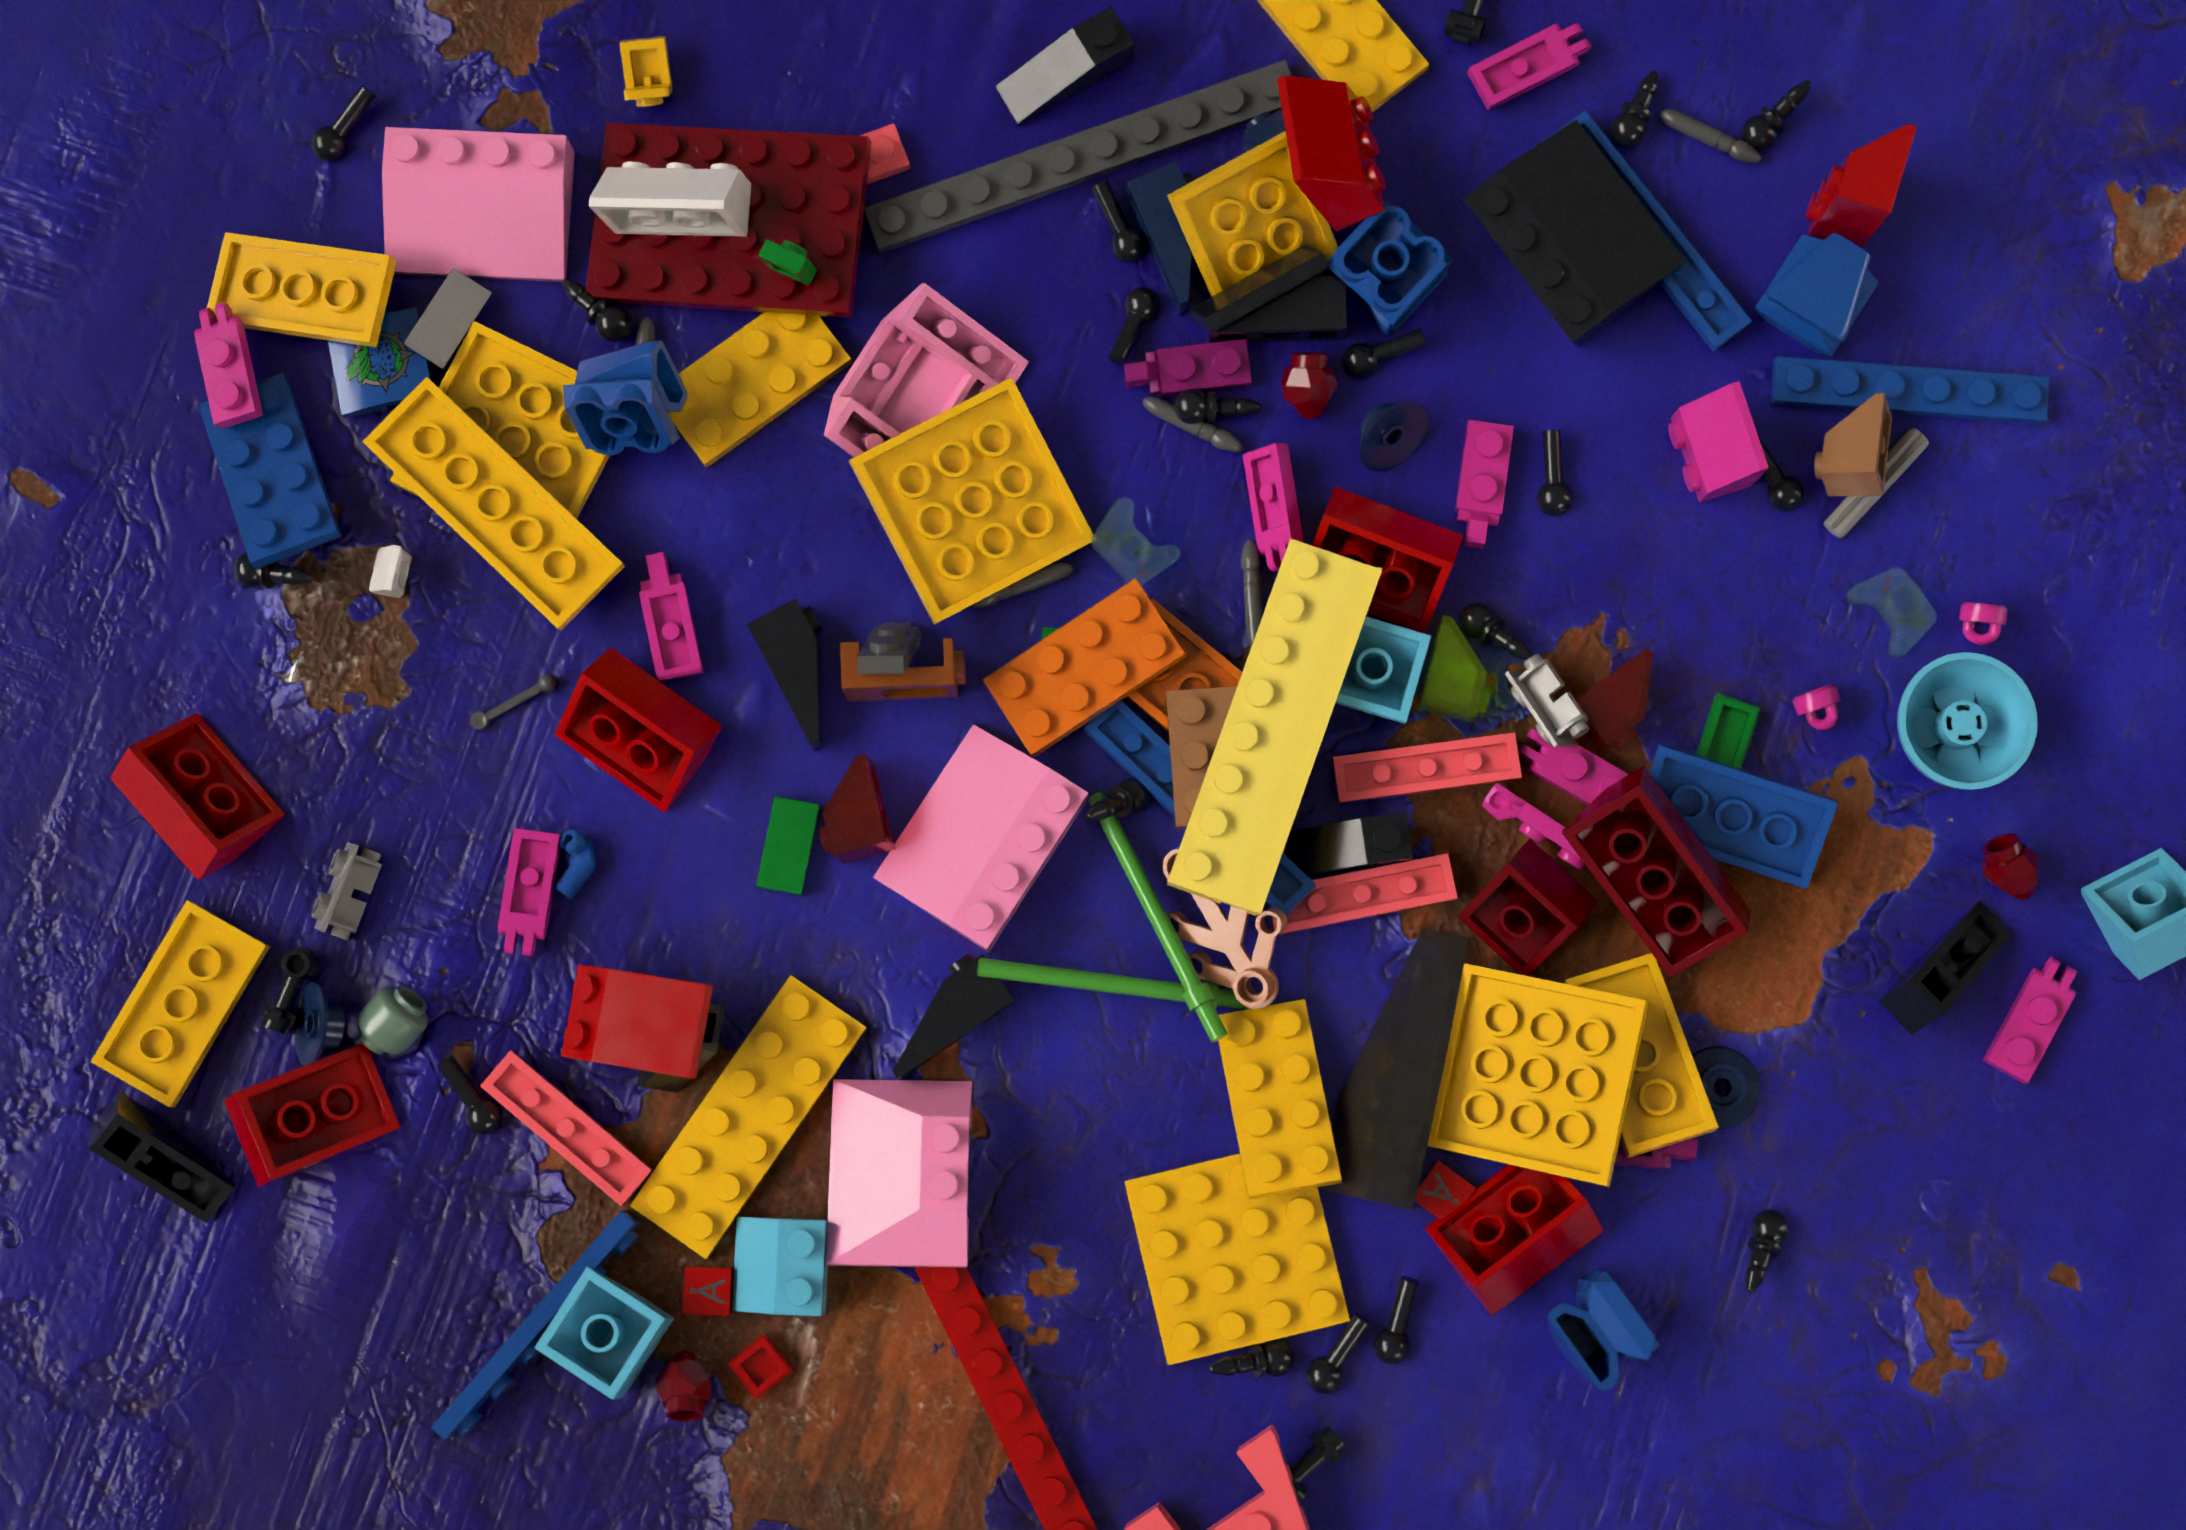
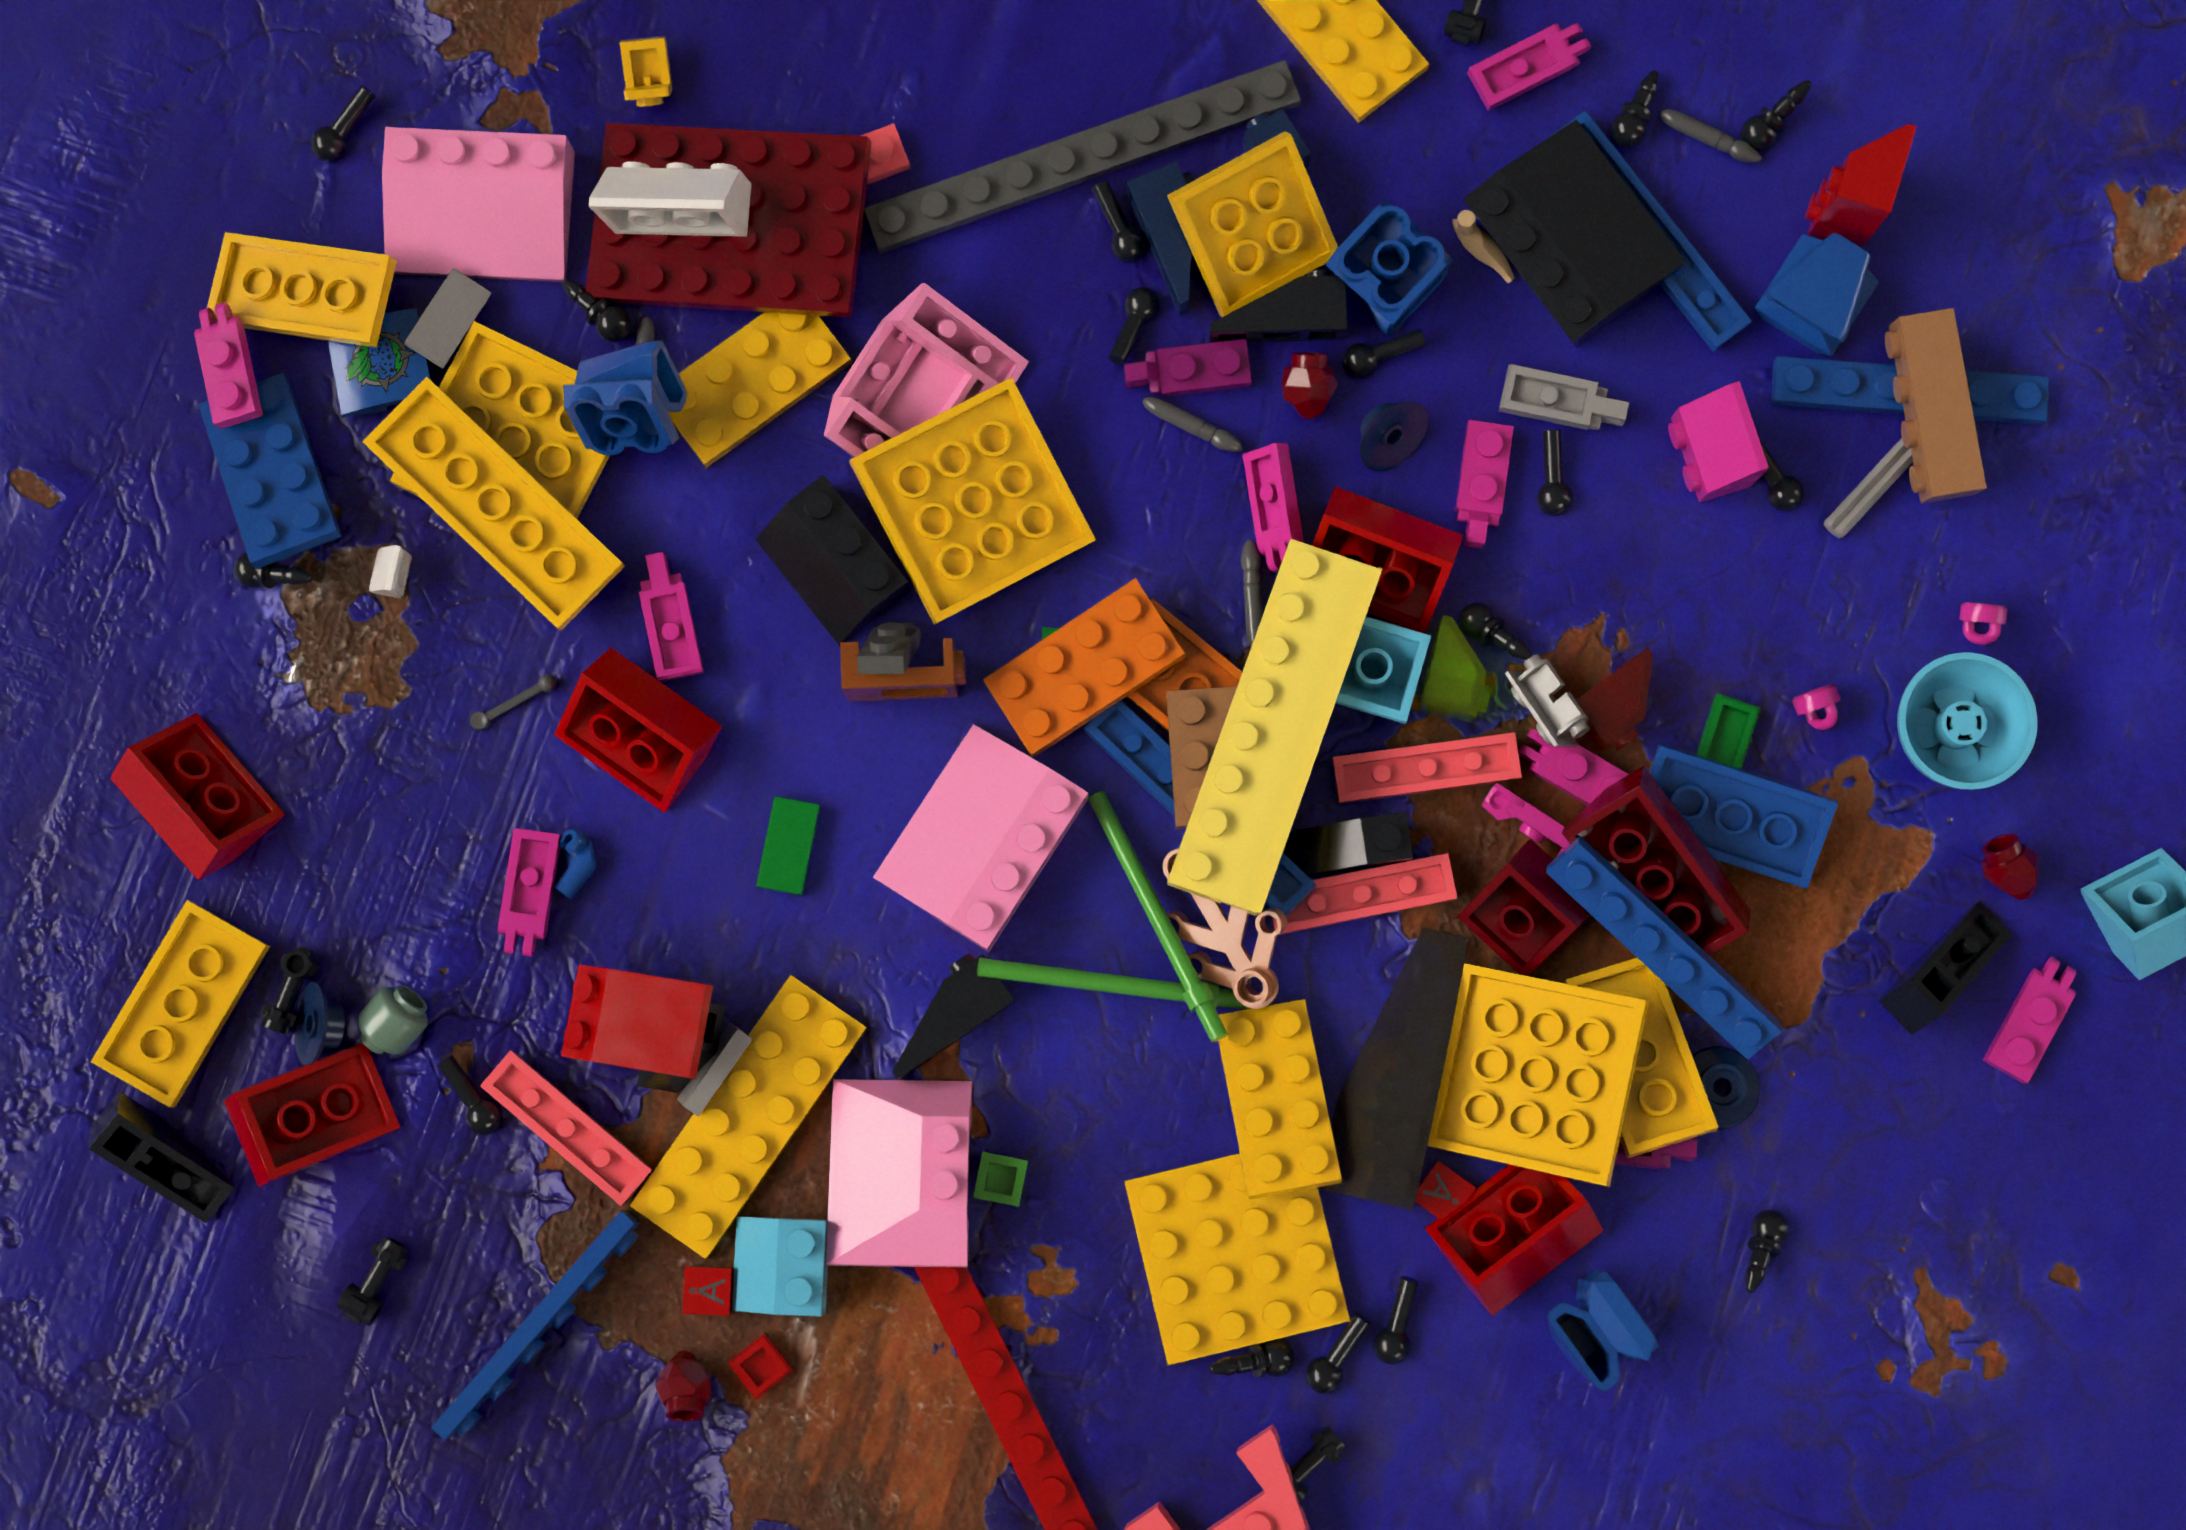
(337, 905): light grey hinge -> none
(361, 1302): none -> black bar
(604, 1333): medium azure slope -> none
(710, 1077): none -> light grey tile
(788, 260): green plate -> none
(794, 658): black slope -> none
(832, 560): none -> black slope
(857, 815): clear red slope -> none
(1000, 1179): none -> bright green plate
(1038, 579): dark grey piece -> none
(1068, 66): slope -> none
(1122, 800): black bar -> none
(1127, 548): clear light blue piece -> none
(1194, 406): black bar -> none
(1259, 288): black tile -> none
(1332, 148): red slope -> none
(1481, 244): none -> tan bar
(1559, 399): none -> light grey hinge
(1664, 948): none -> blue plate
(1857, 451): medium nougat slope -> none
(1899, 604): clear light blue piece -> none
(1935, 406): none -> medium nougat brick

